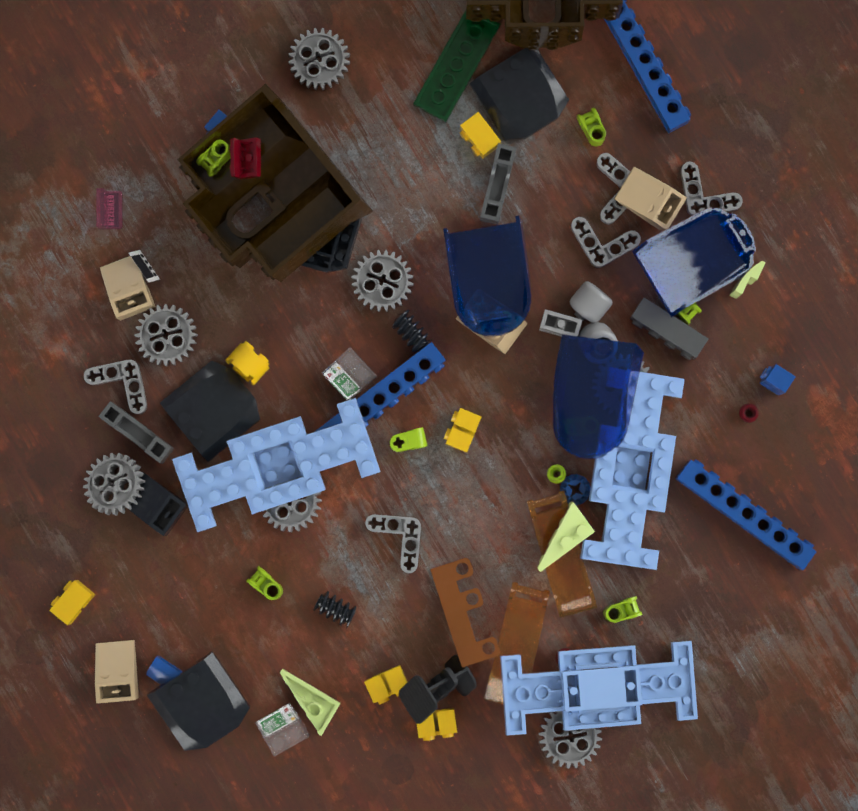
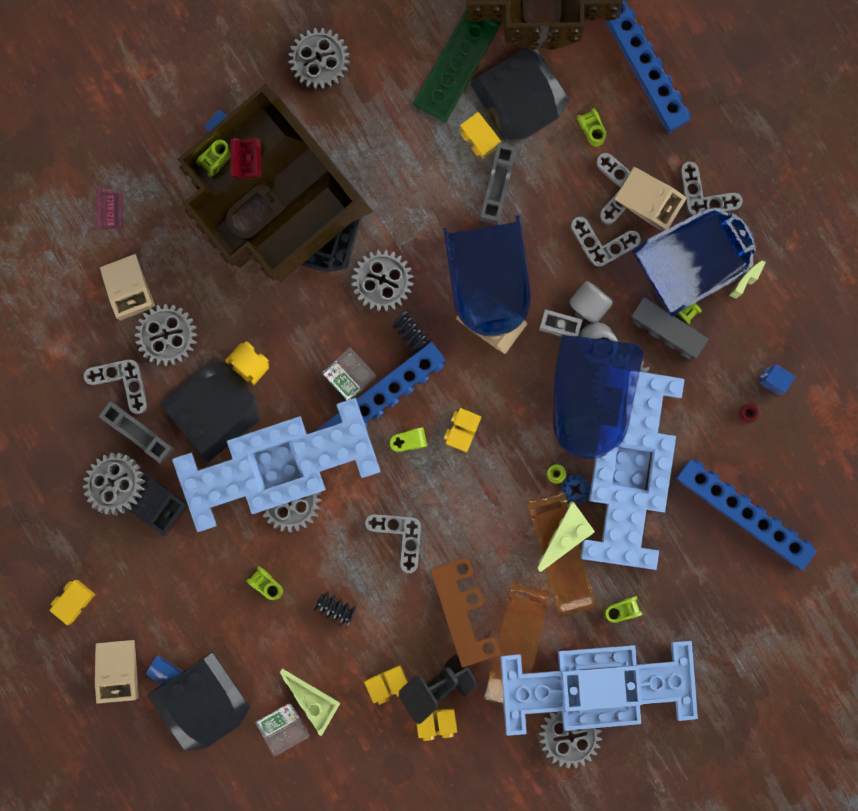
(144, 266): black sticker -> none

